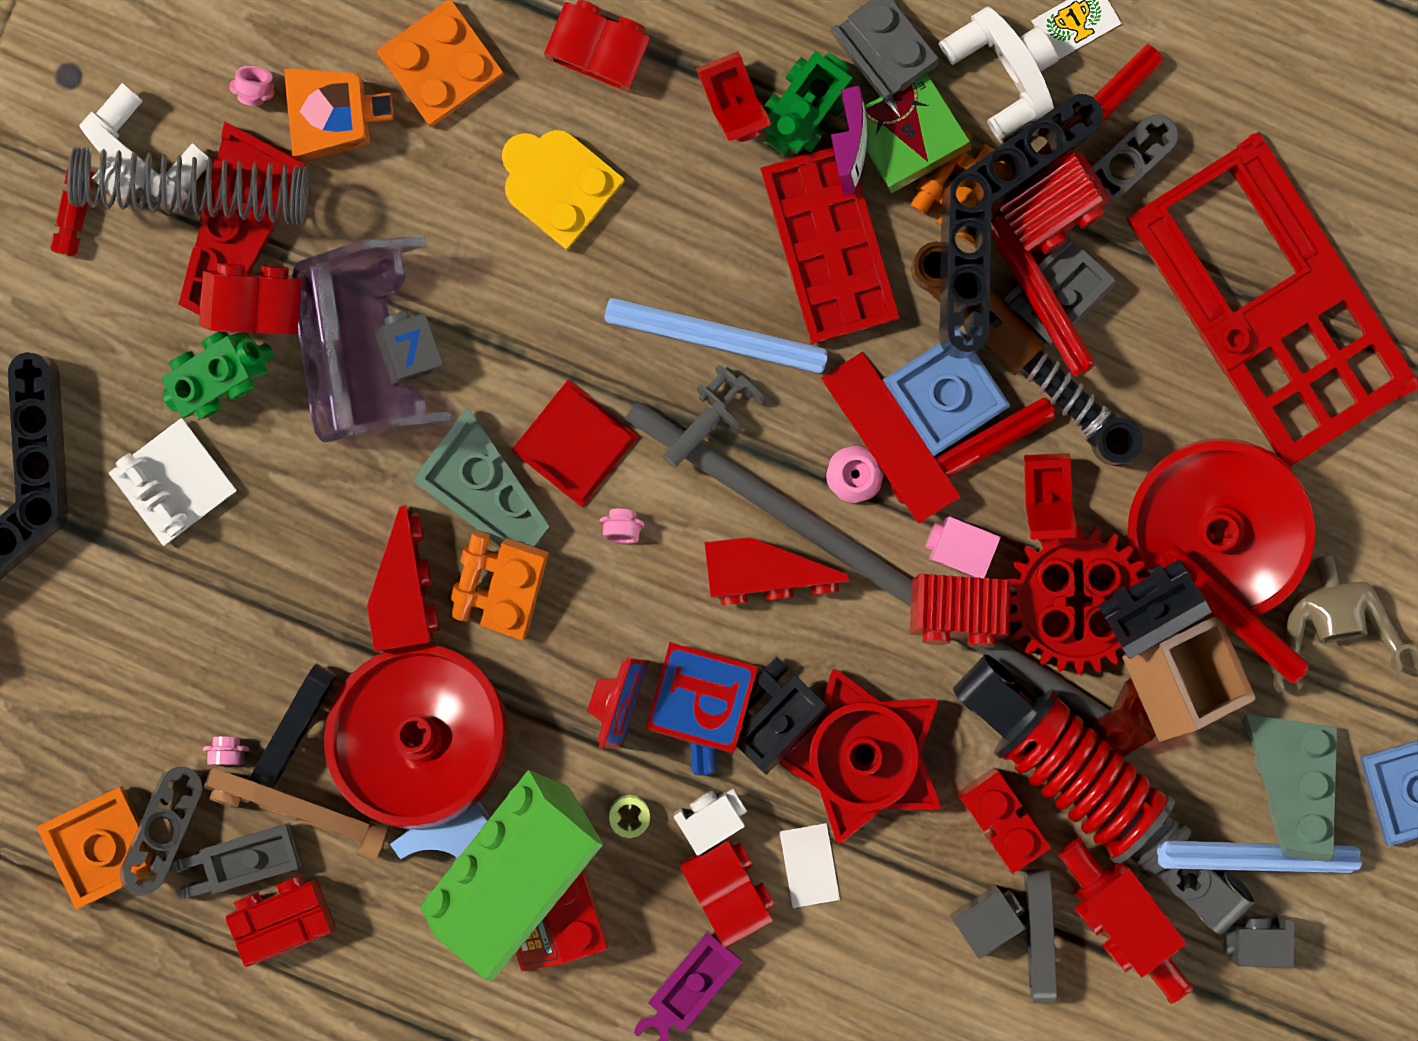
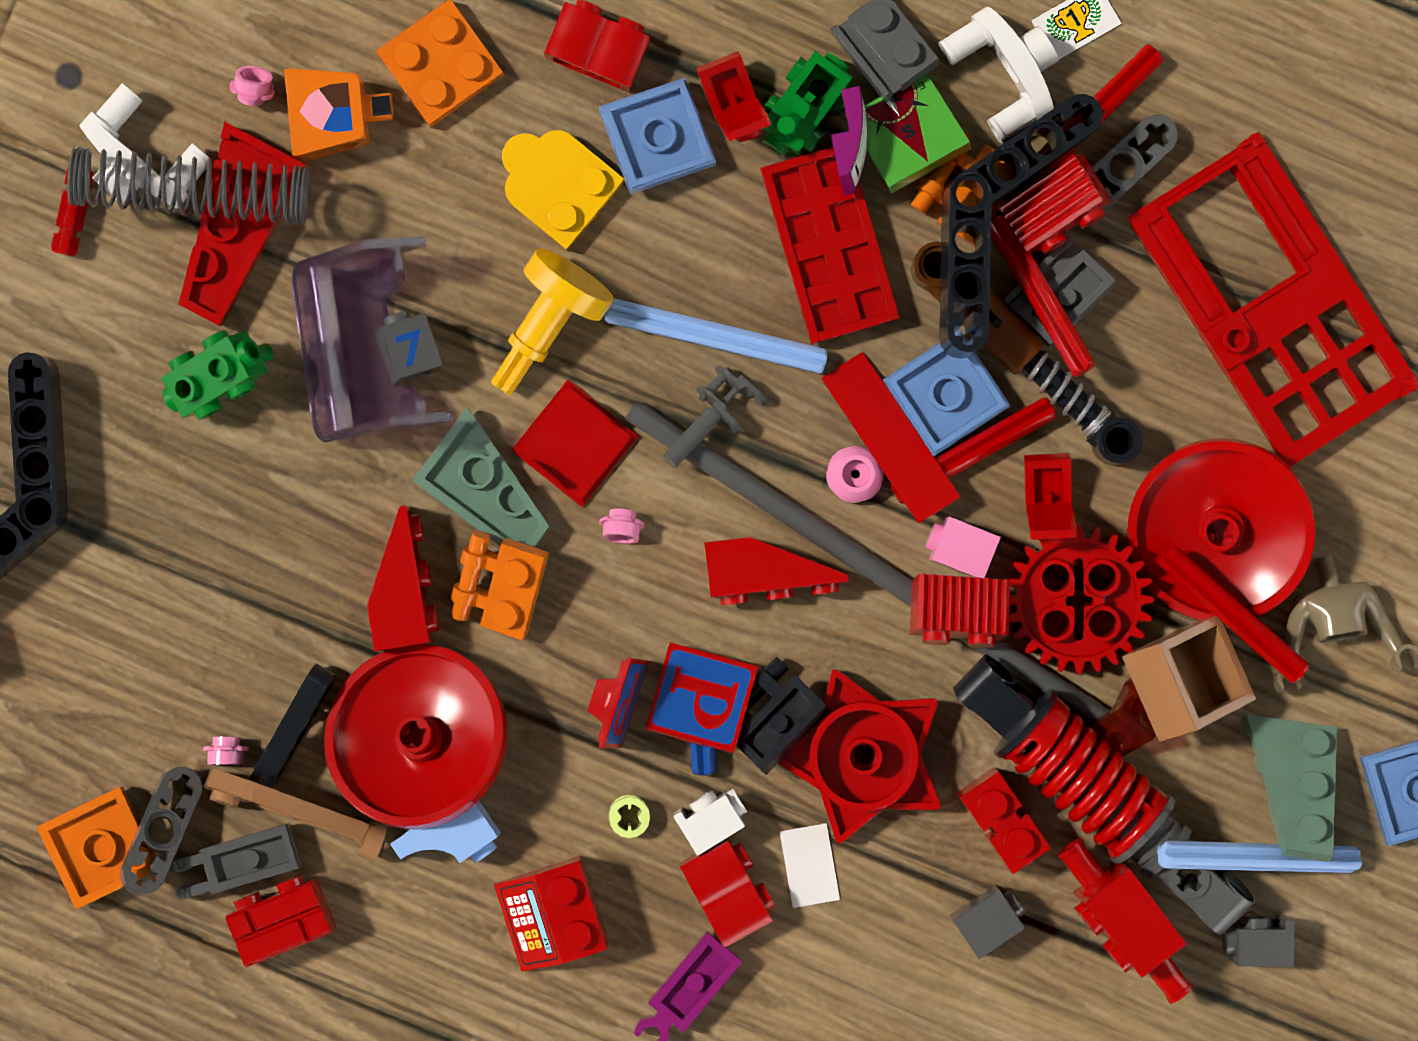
(172, 481): white hinge -> none
(250, 301): red brick -> none
(511, 874): bright green slope -> none
(564, 290): none -> yellow piece
(657, 136): none -> medium blue plate
(1040, 936): dark grey beam -> none
(1154, 608): black plate -> none

